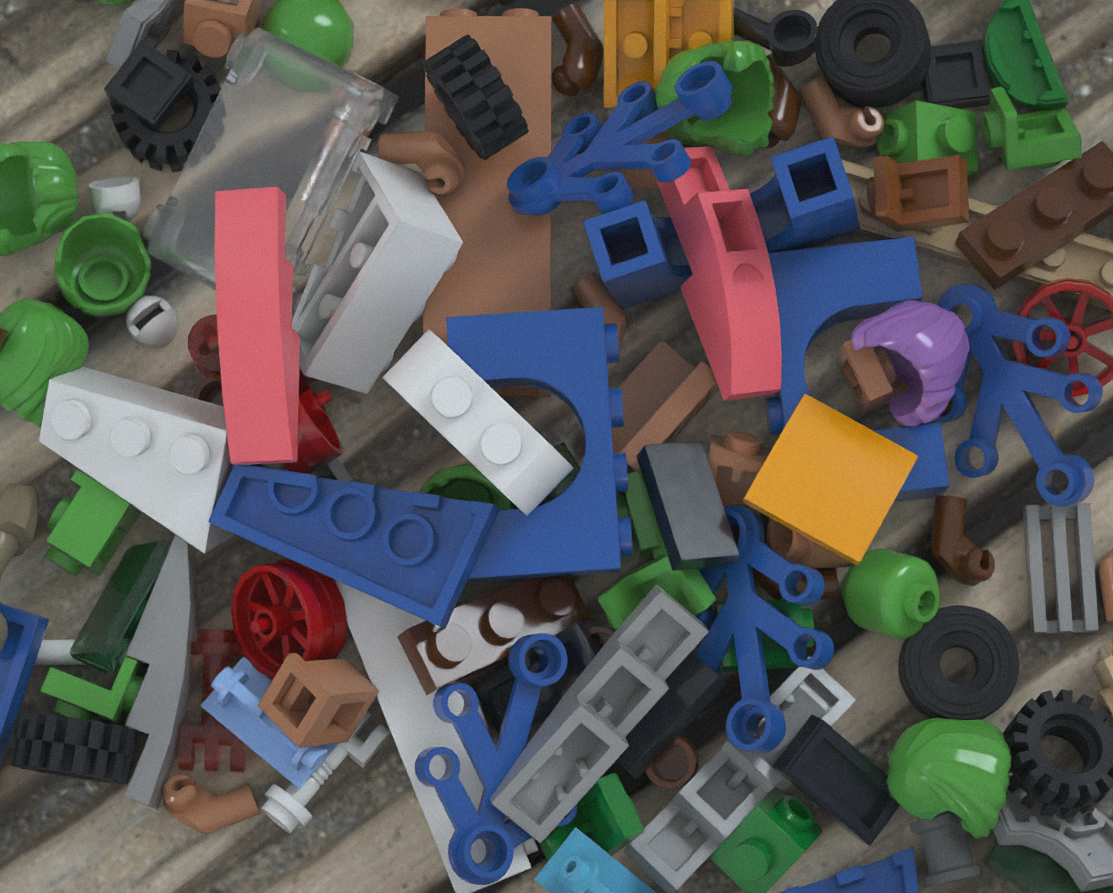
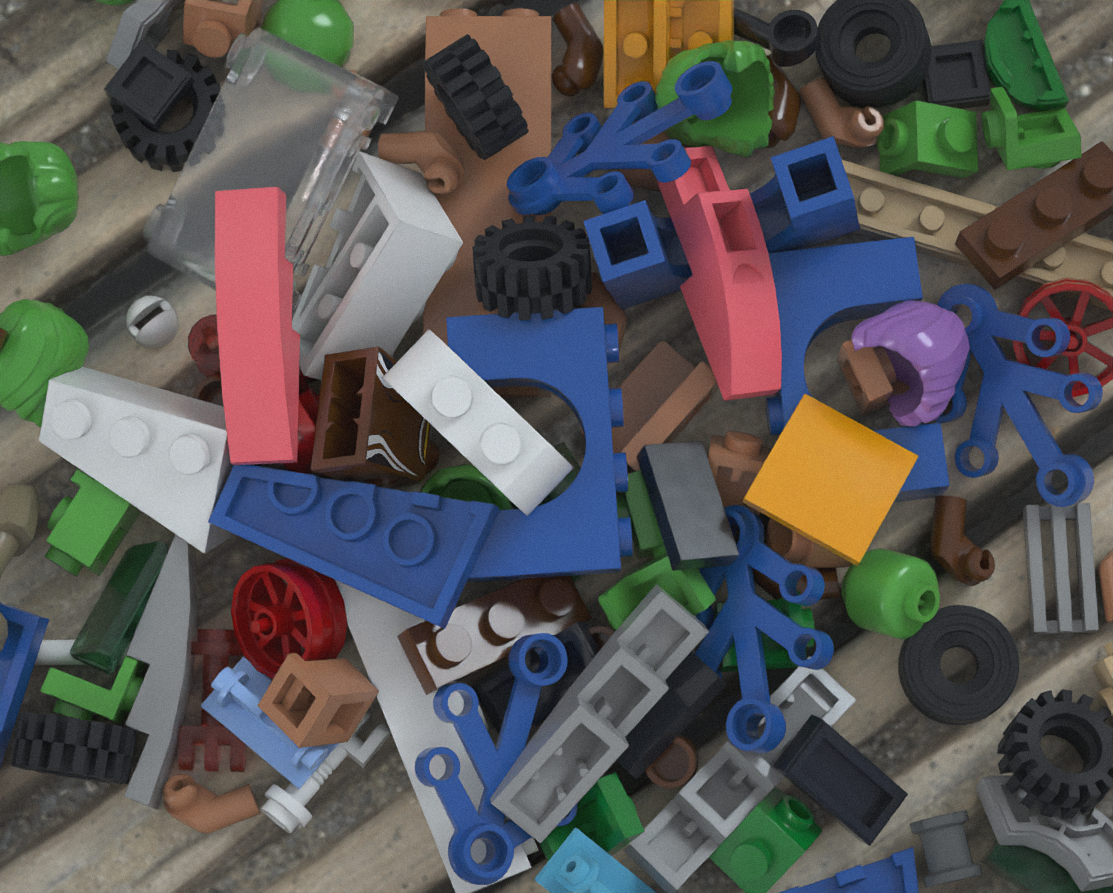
(102, 265): bright green hair -> none
(116, 195): white hinge -> none
(367, 426): none -> reddish brown torso
(532, 267): none -> black tyre
(919, 192): dark orange bracket -> none
(951, 768): bright green hair -> none

